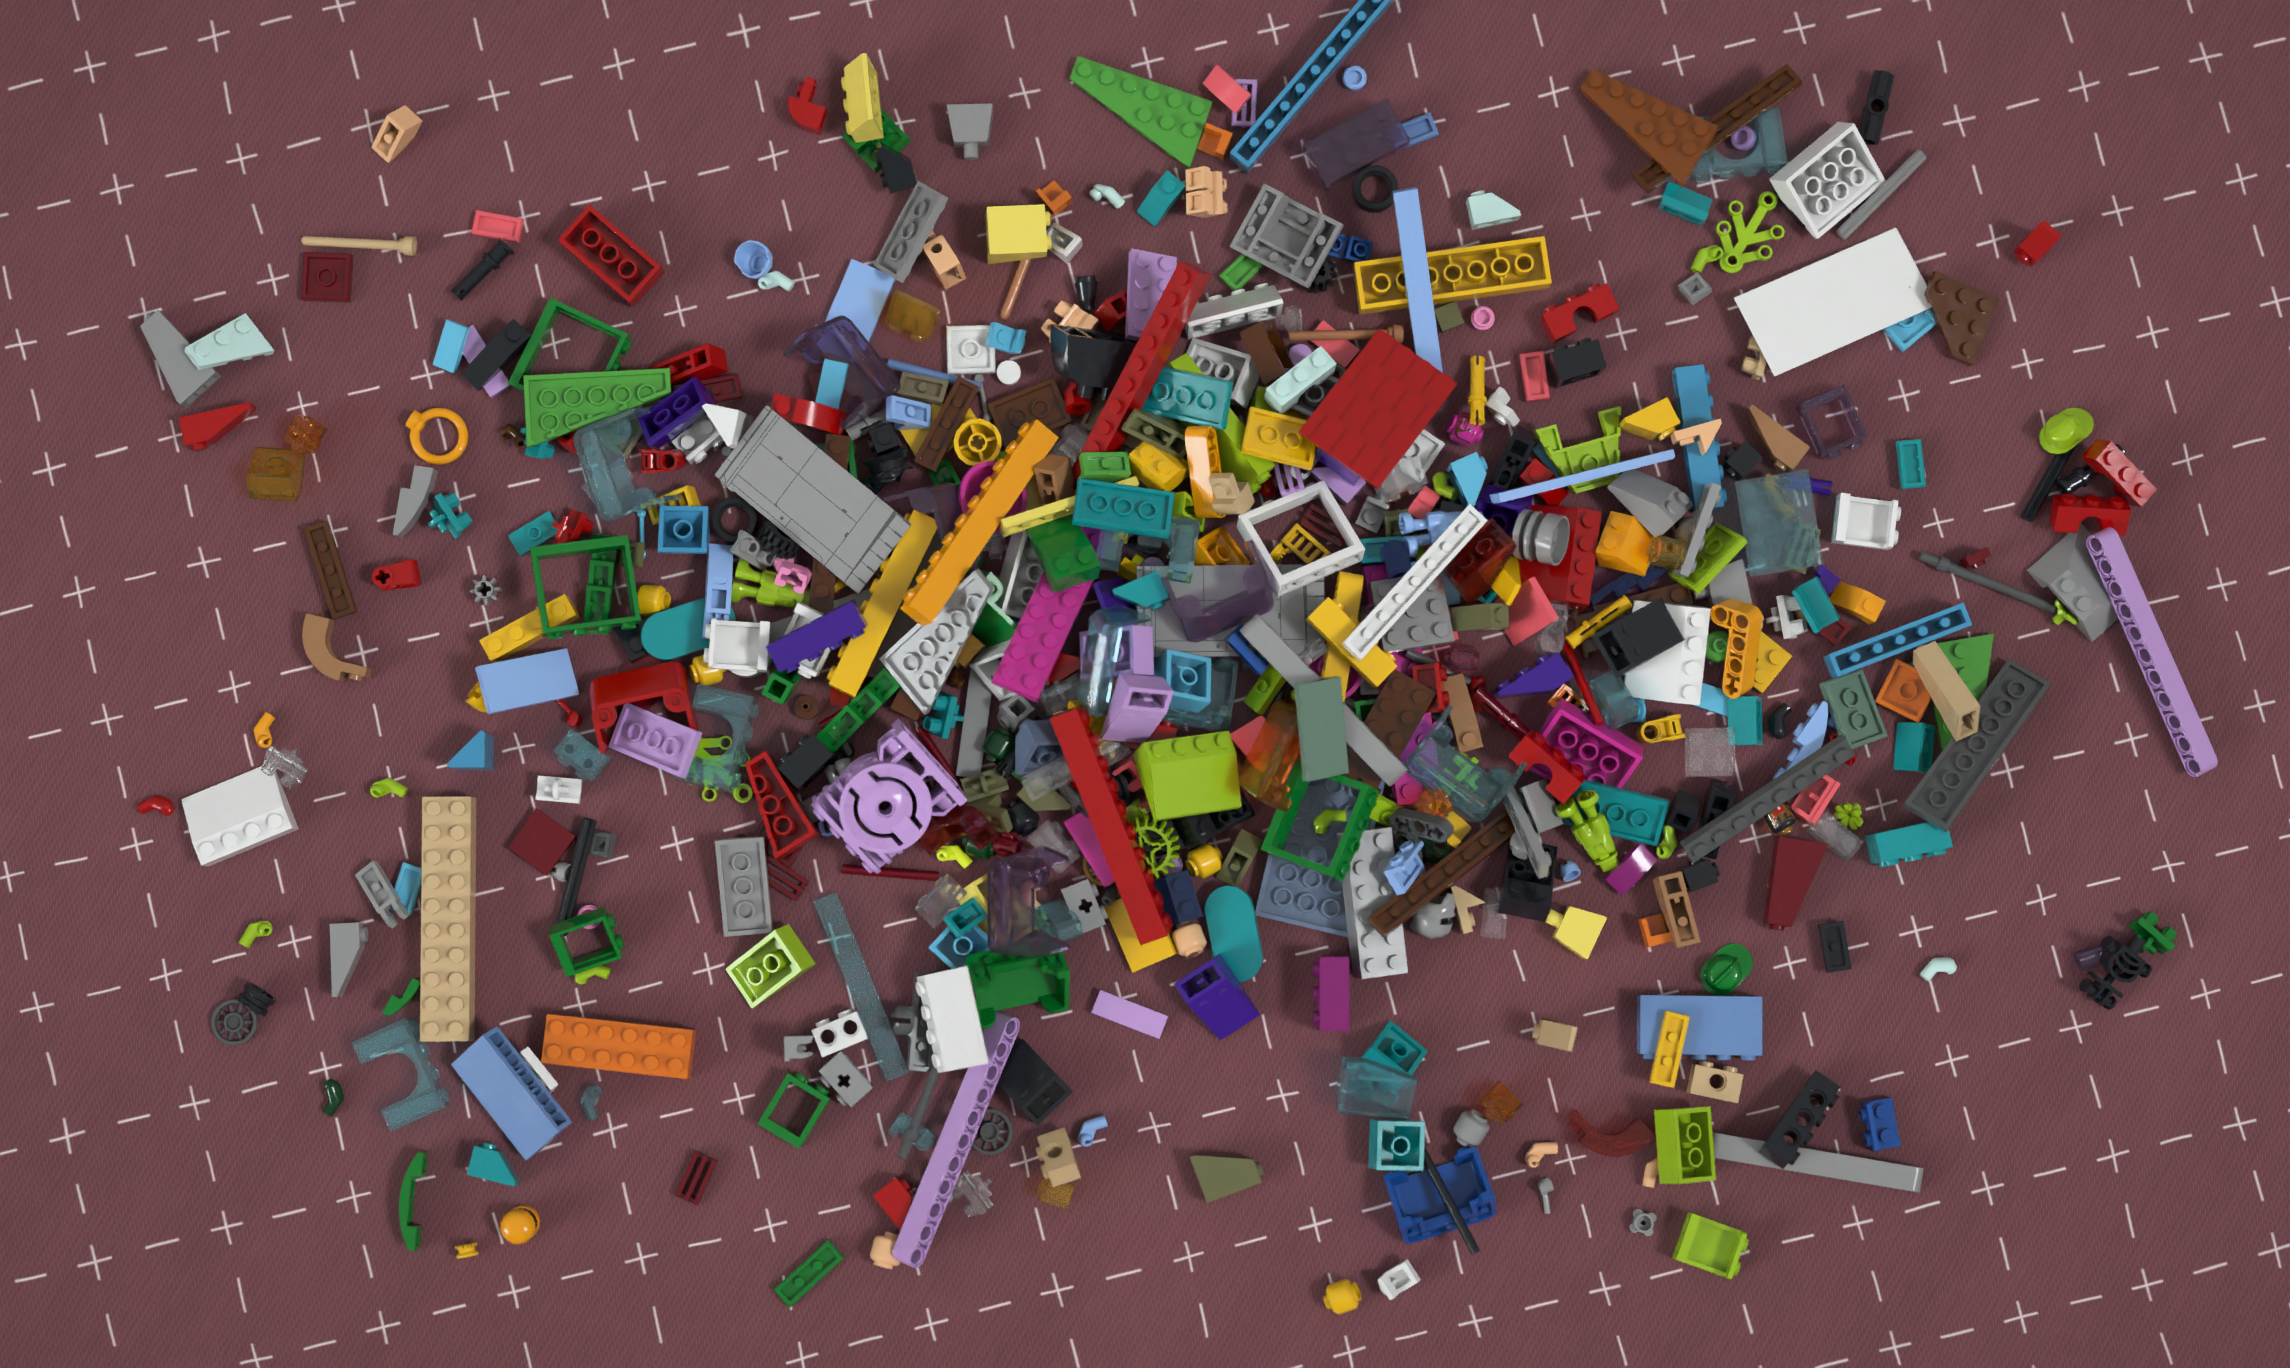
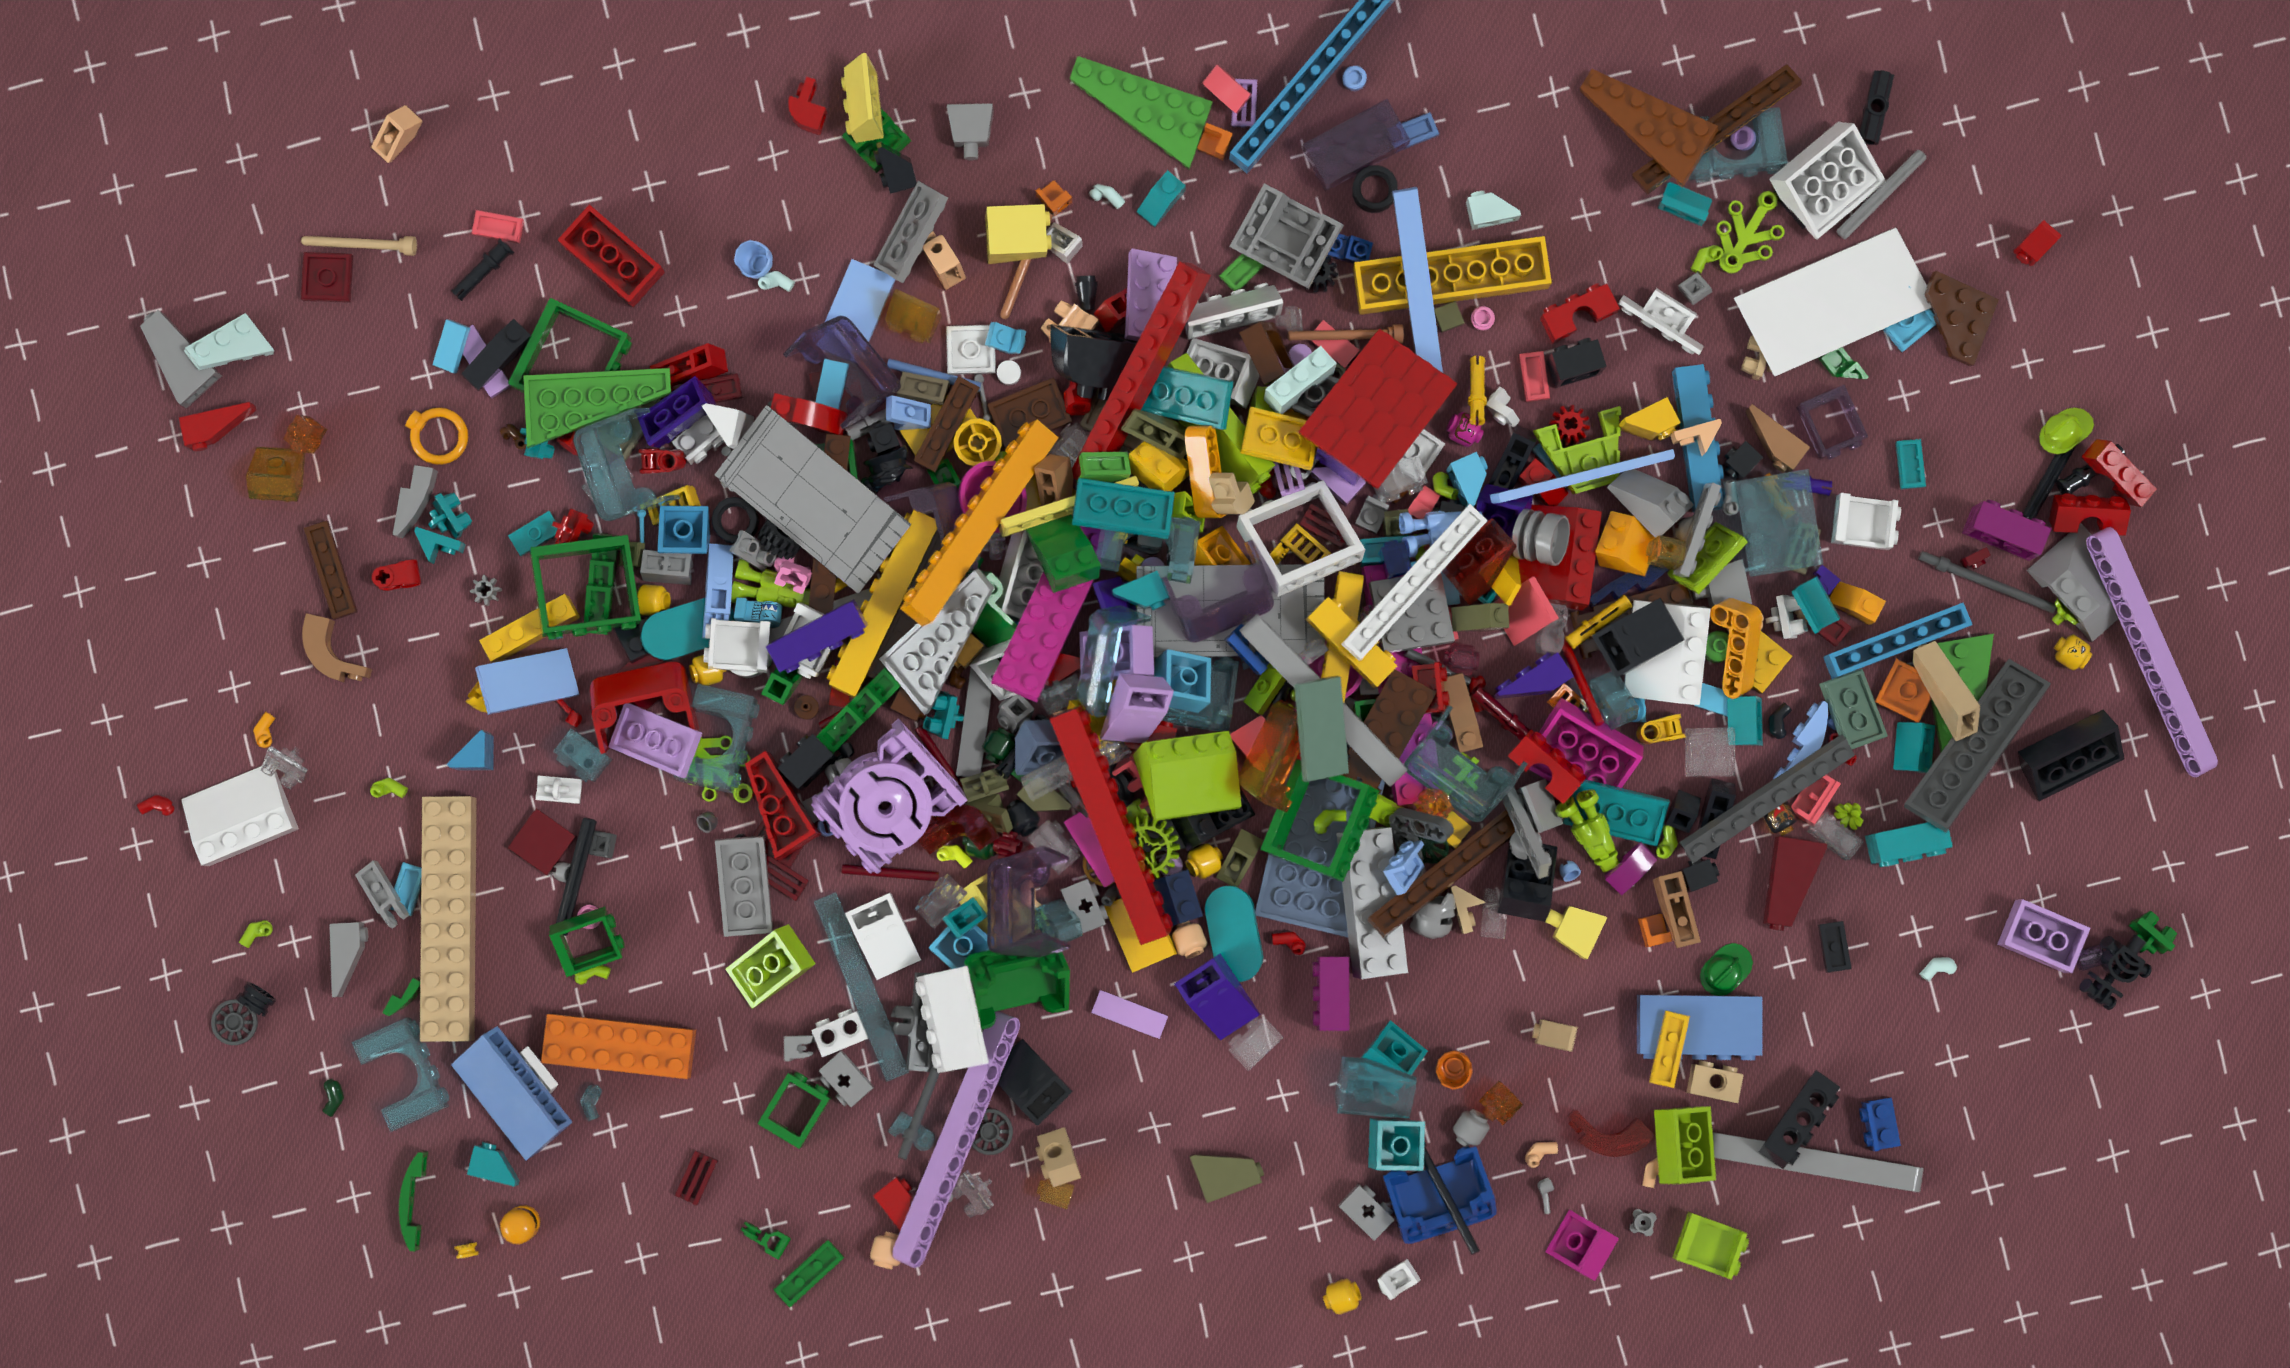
(432, 541): none -> teal slope
(666, 567): none -> light grey hinge
(703, 825): none -> flat silver hinge
(750, 1232): none -> green piece
(758, 611): none -> medium azure leg
(883, 936): none -> white slope
(1089, 1128): light blue arm -> none
(1205, 193): light nougat hips -> none
(1254, 1042): none -> clear brick
(1291, 939): none -> red arm
(1353, 1204): none -> light grey brick
(1454, 1069): none -> orange hair
(1567, 416): none -> red gear
(1582, 1245): none -> dark pink slope
(1667, 316): none -> white bracket
(1730, 503): none -> light grey arm
(1841, 365): none -> slope
(2007, 530): none -> magenta brick
(2043, 936): none -> lavender brick
(2071, 754): none -> black slope
(2072, 652): none -> yellow head

